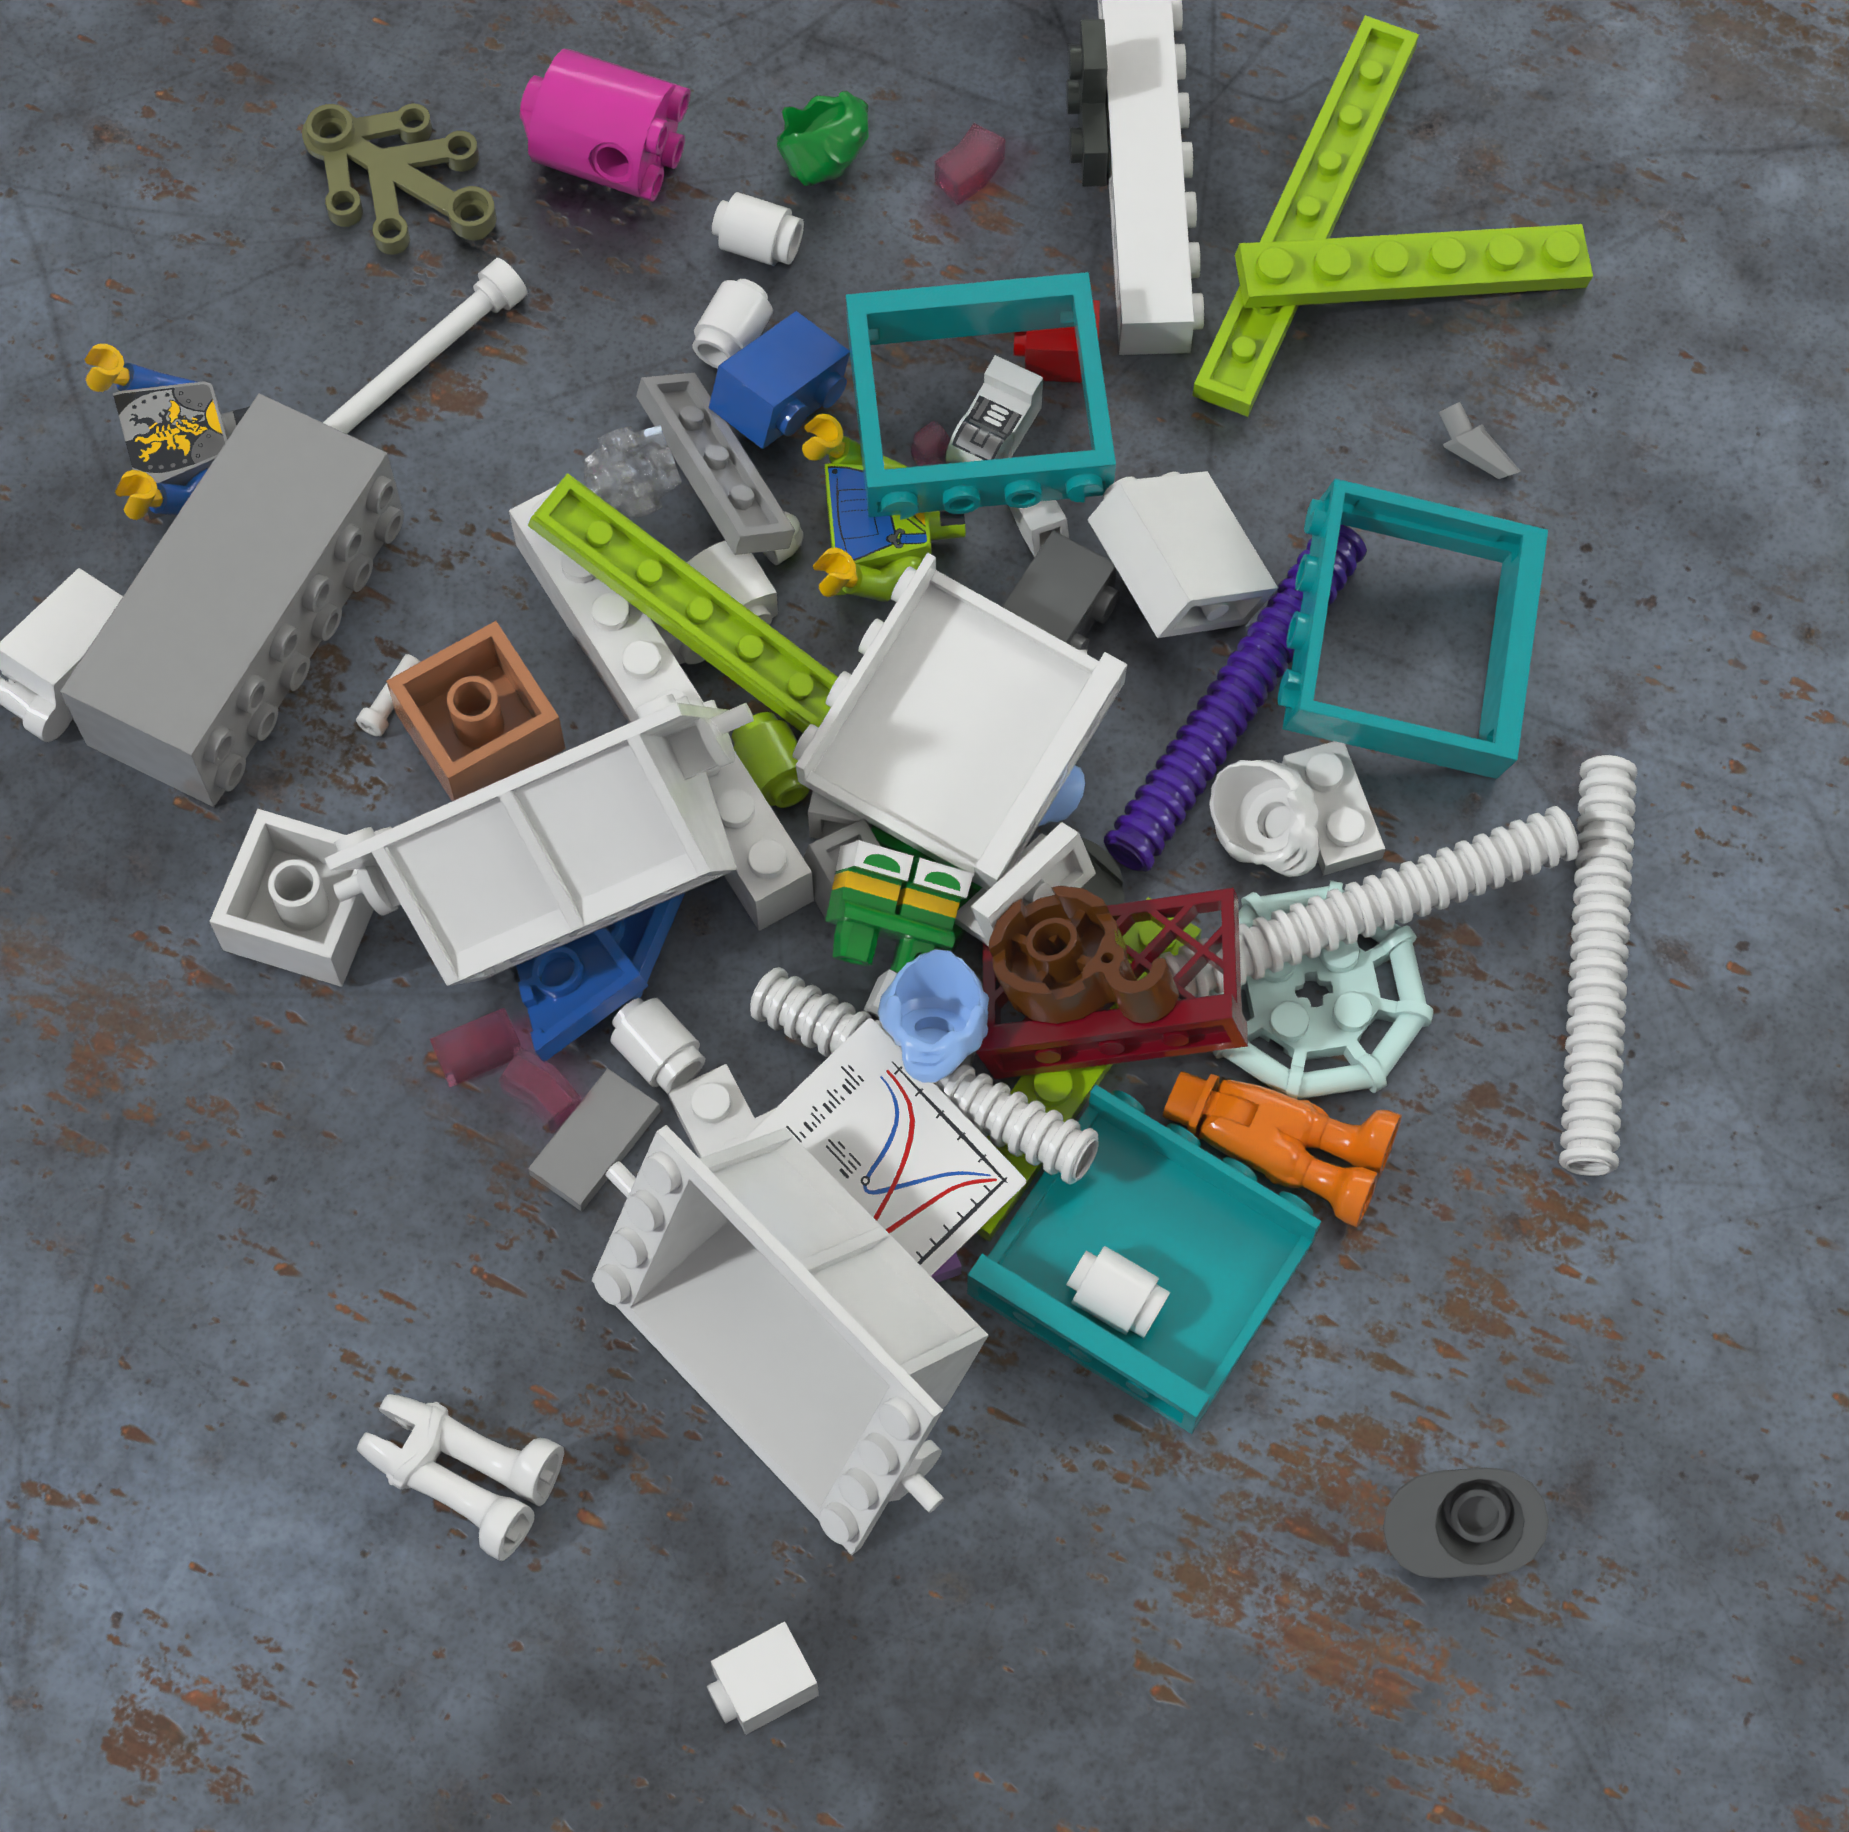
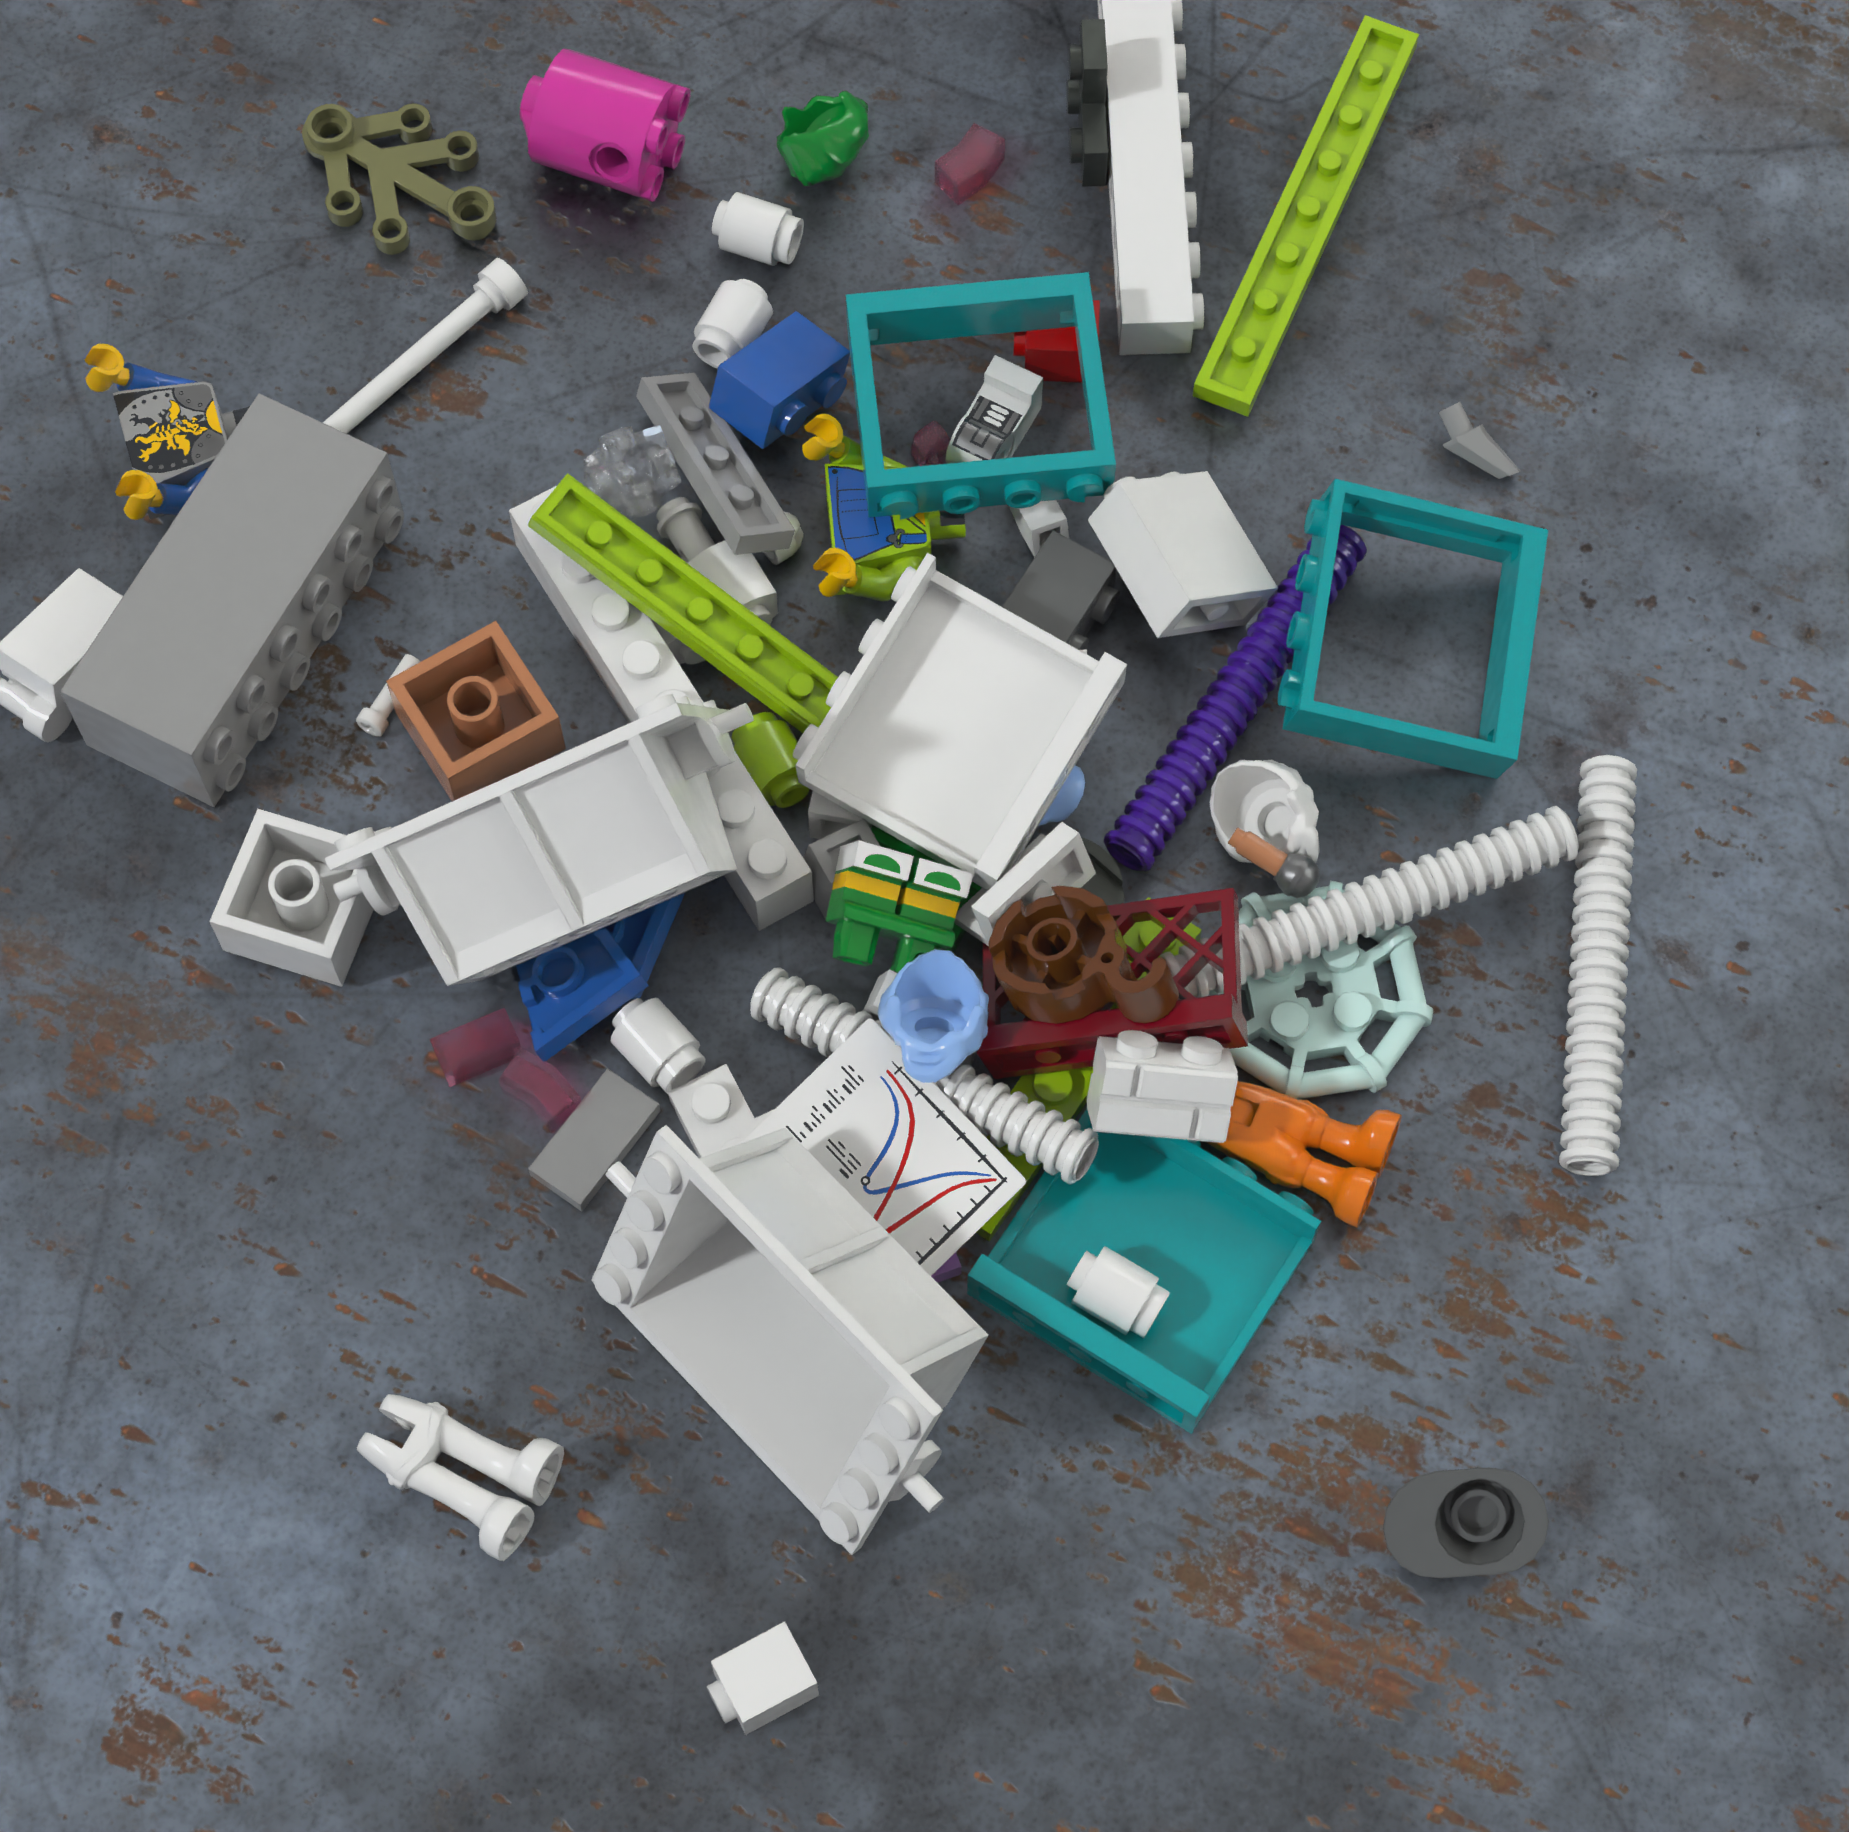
(682, 525): none -> white pin
(1162, 1087): none -> white brick
(1294, 873): none -> piece
(1344, 819): white plate -> none
(1413, 265): lime plate -> none

